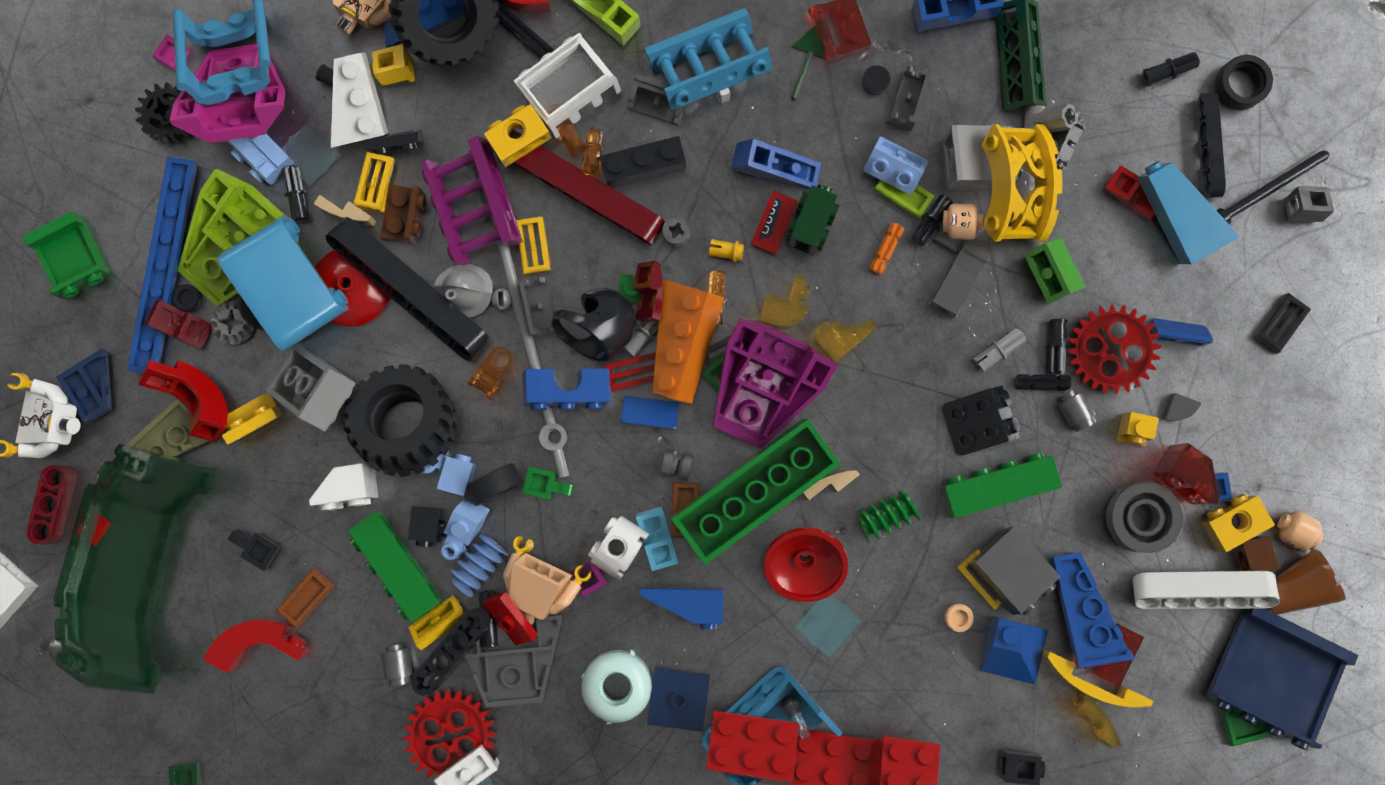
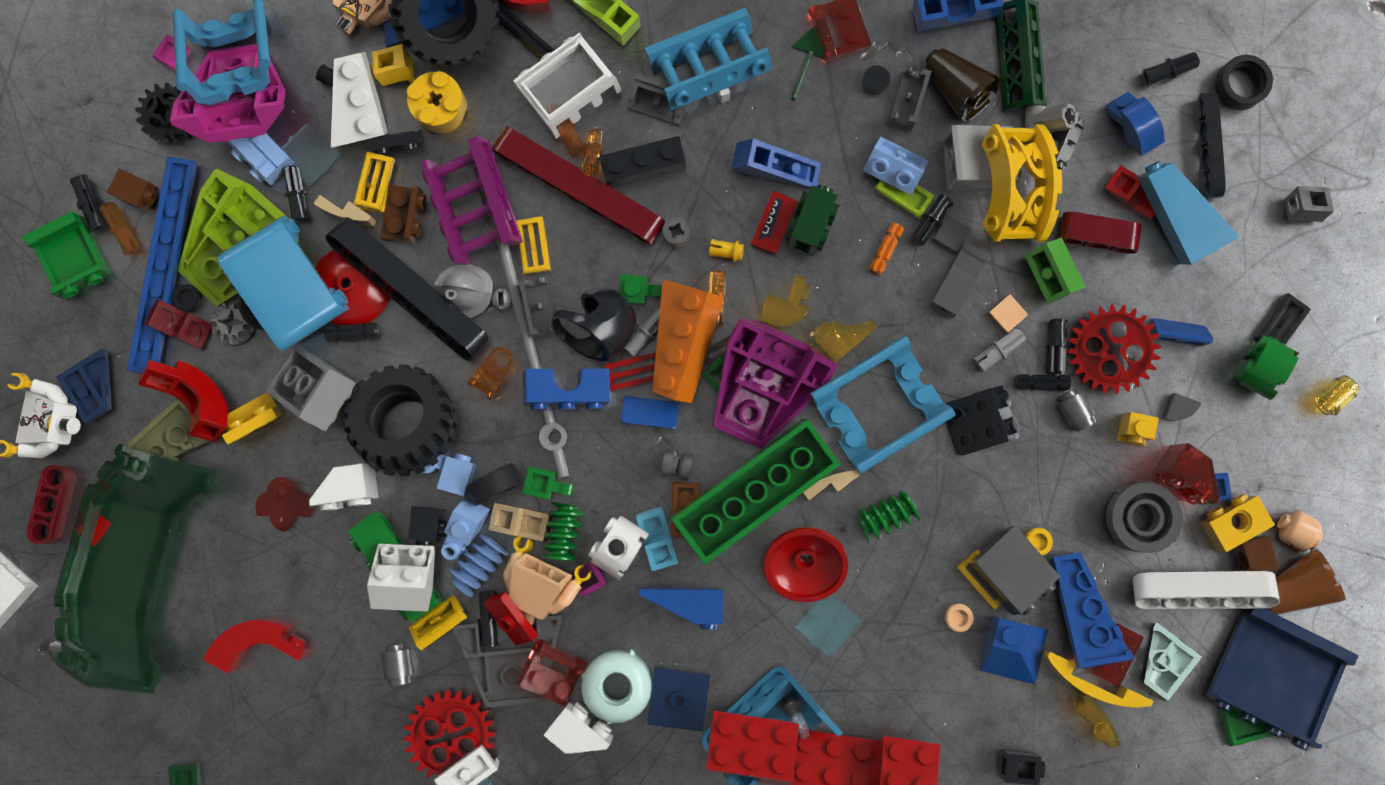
(93, 219): none -> black pin
(119, 228): none -> clear orange axle
(133, 190): none -> reddish brown brick
(257, 550): black plate -> none
(282, 507): none -> clear red plate
(305, 598): dark orange tile -> none
(351, 332): none -> black axle
(401, 577): none -> white slope
(434, 87): none -> yellow brick
(450, 651): black beam -> none
(511, 149): yellow brick -> none
(520, 522): none -> tan slope
(549, 682): none -> clear red plate
(563, 532): none -> green piece
(577, 732): none -> white slope
(650, 285): dark red slope -> none
(919, 396): none -> dark azure piece
(962, 82): none -> dark brown cone
(962, 221): light nougat head -> none
(1001, 486): green brick -> none
(1008, 313): none -> light nougat tile
(1040, 539): none -> yellow tile
(1100, 232): none -> dark red beam
(1139, 120): none -> blue brick
(1168, 662): none -> light aqua slope
(1268, 367): none -> green brick
(1273, 186): black bar -> none
(1337, 395): none -> clear yellow brick

